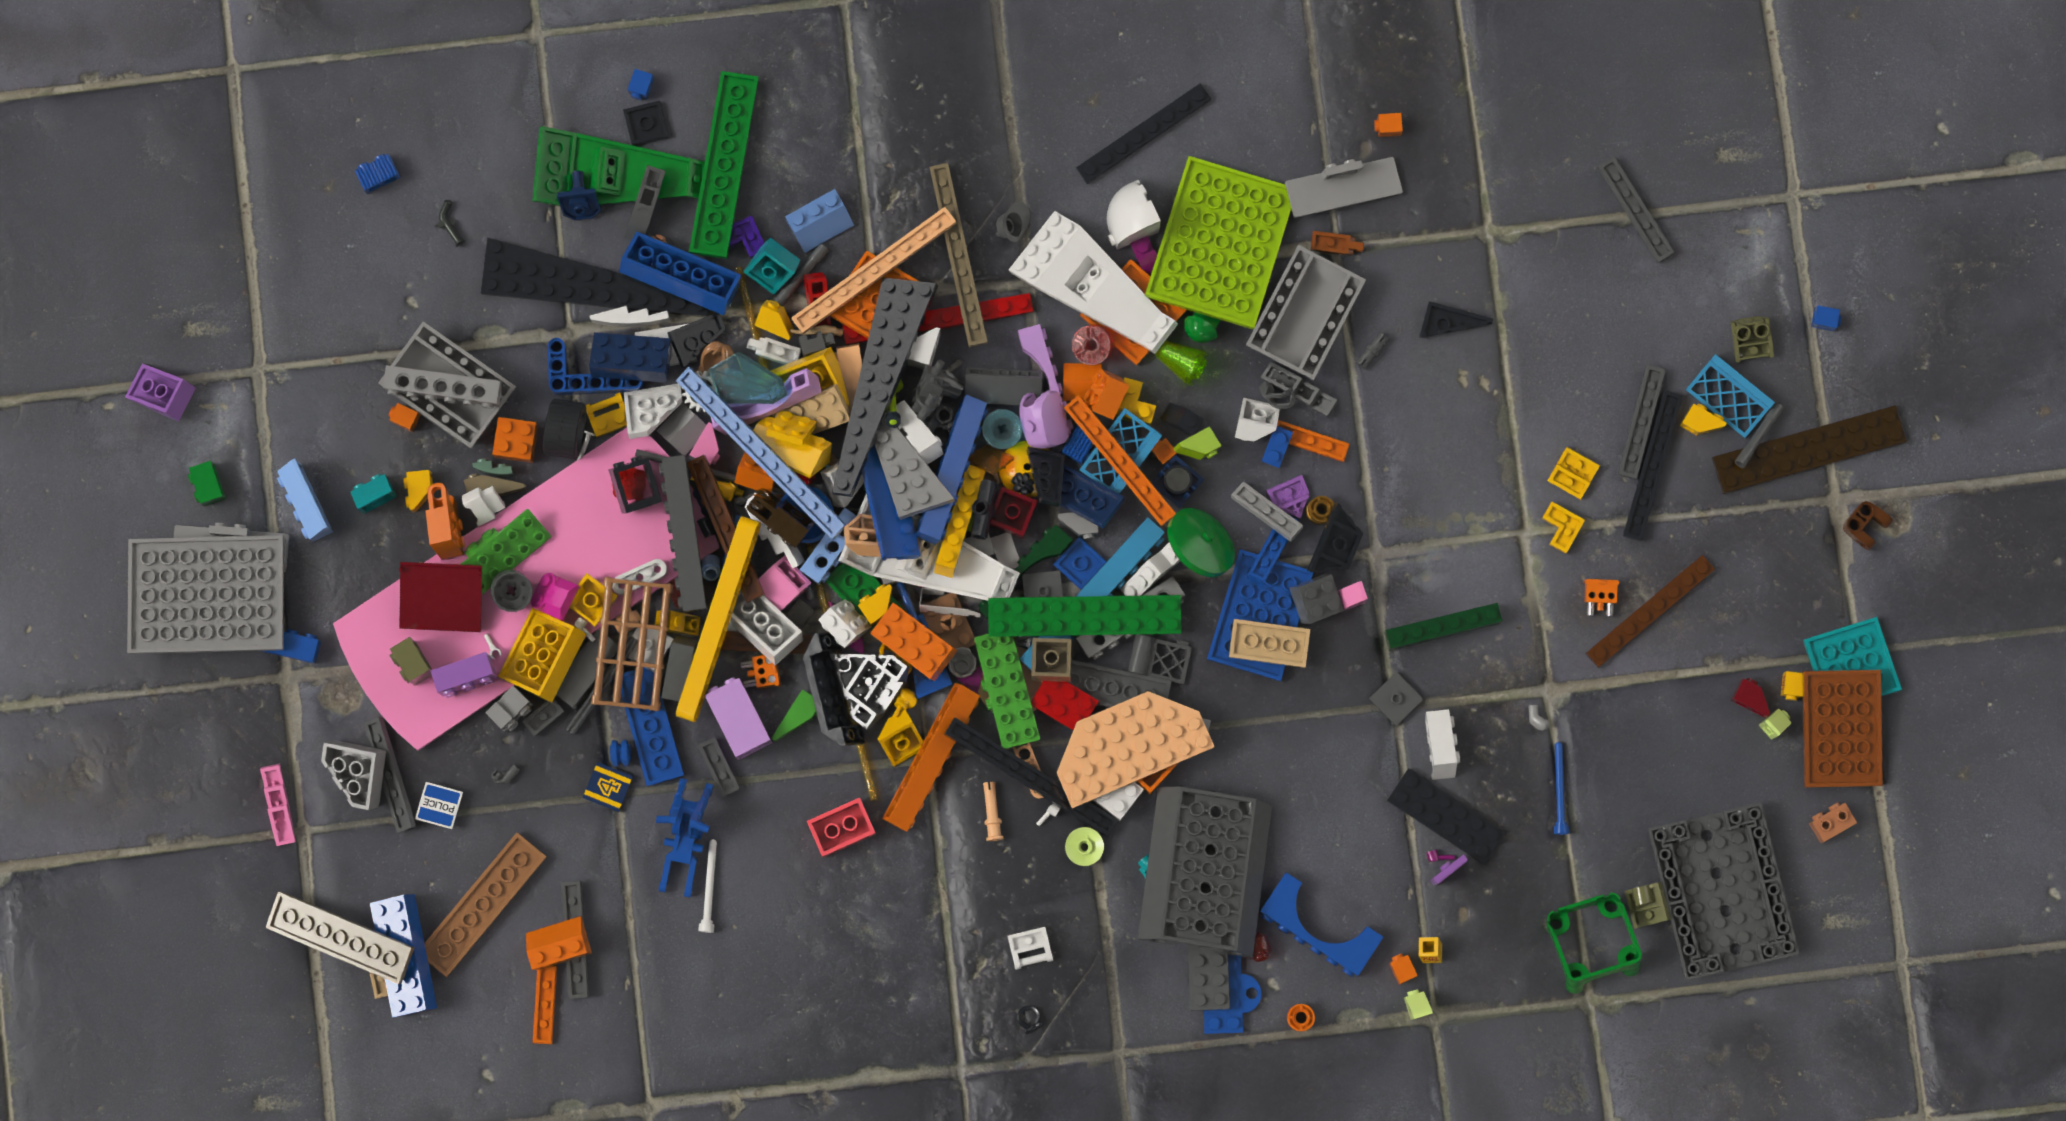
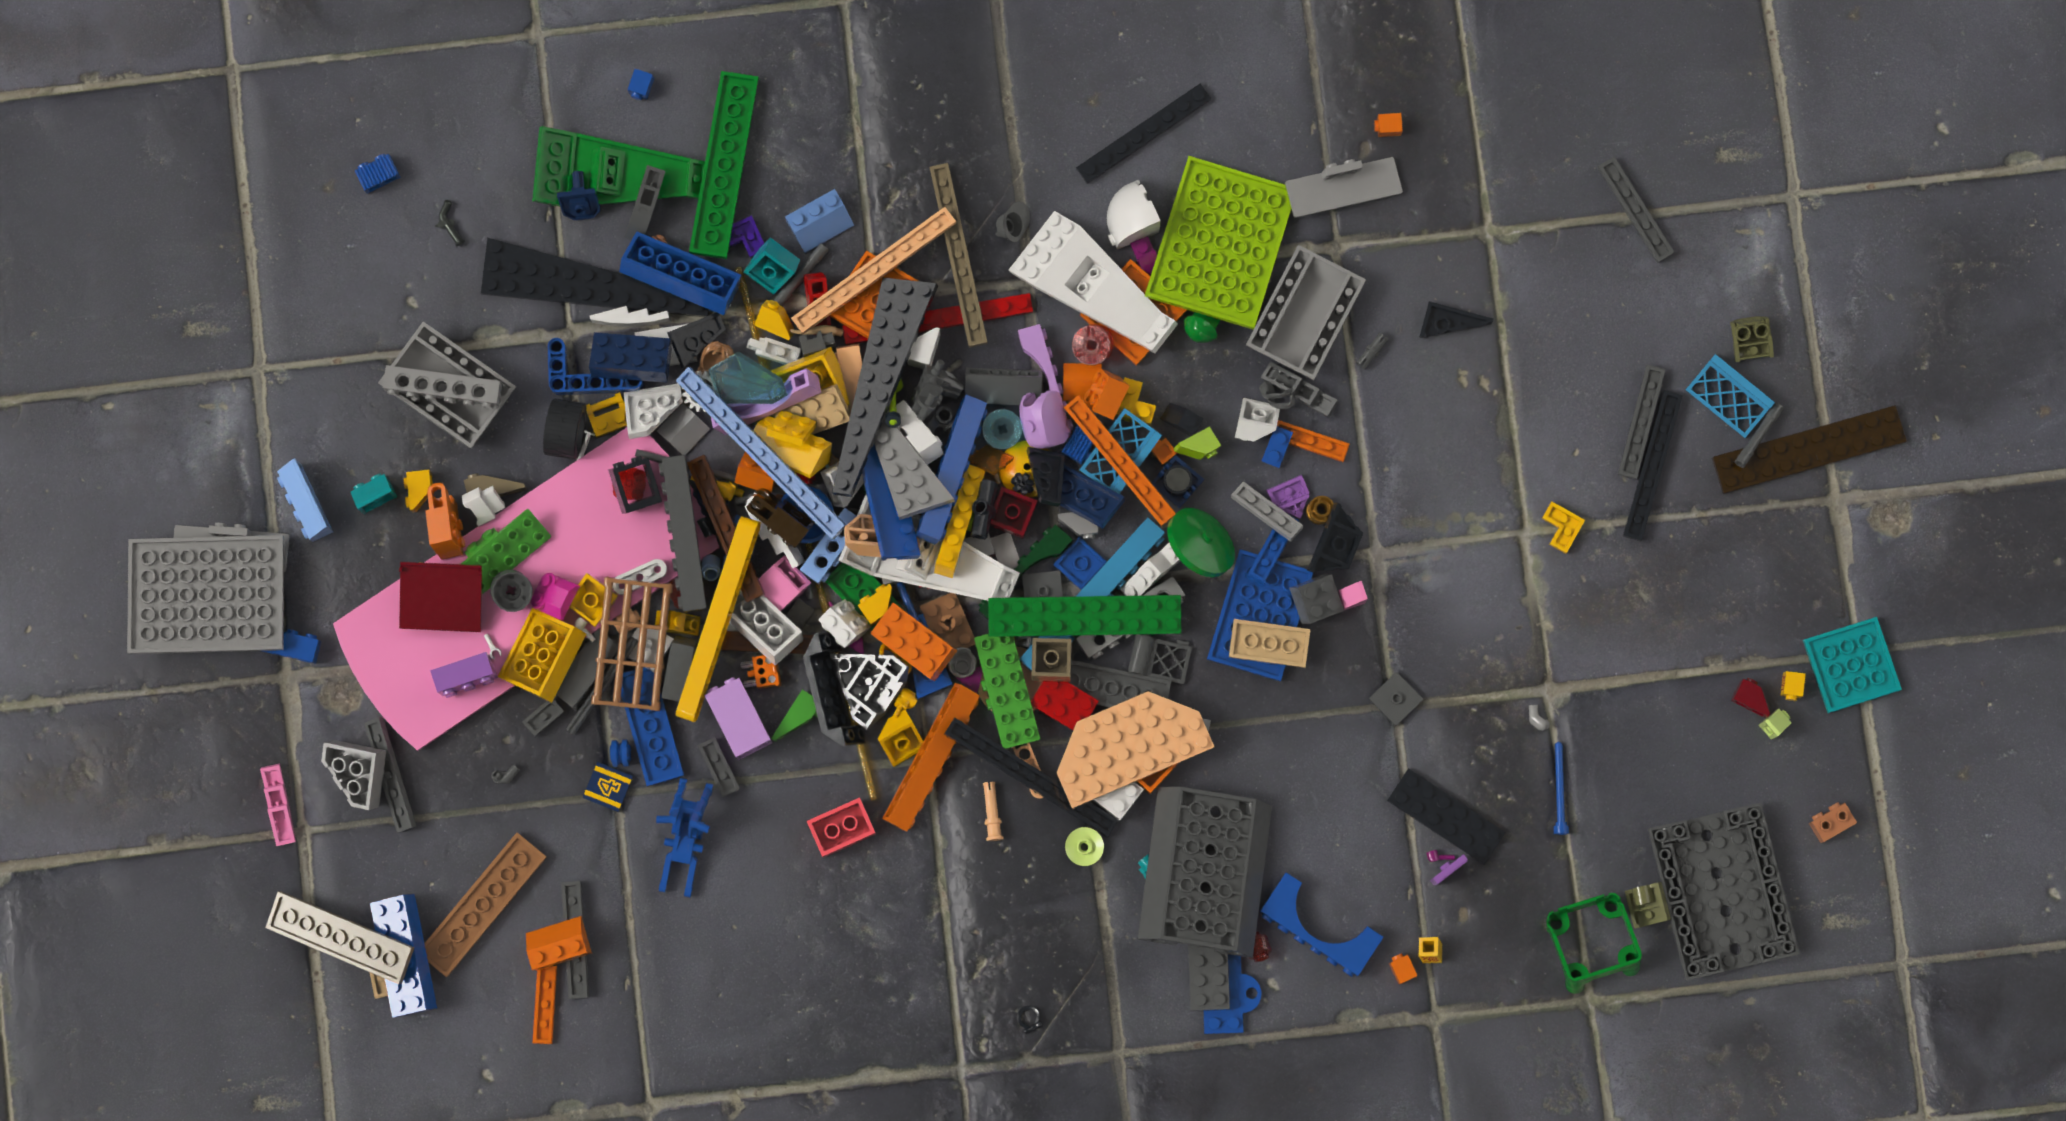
(160, 392): medium lavender slope -> none
(206, 483): green brick -> none
(404, 417): orange brick -> none
(411, 660): olive brick -> none
(439, 805): piece -> none
(487, 467): sand green slope -> none
(510, 709): light grey brick -> none
(515, 440): orange brick -> none
(646, 123): black tile -> none
(707, 445): bright pink slope -> none
(707, 924): white piece -> none
(943, 610): white piece -> none
(1030, 941): white plate -> none
(1052, 809): white hand -> none
(1182, 360): clear neon green cone -> none
(1310, 1017): orange wheel -> none
(1335, 243): dark orange hinge -> none
(1417, 1004): yellowish green slope -> none
(1442, 744): white wedge -> none
(1443, 626): dark green brick -> none
(1573, 473): yellow slope -> none
(1600, 586): orange piece -> none
(1650, 611): reddish brown plate -> none
(1700, 421): yellow slope -> none
(1826, 318): blue brick -> none
(1842, 728): dark orange plate -> none
(1861, 520): reddish brown piece -> none

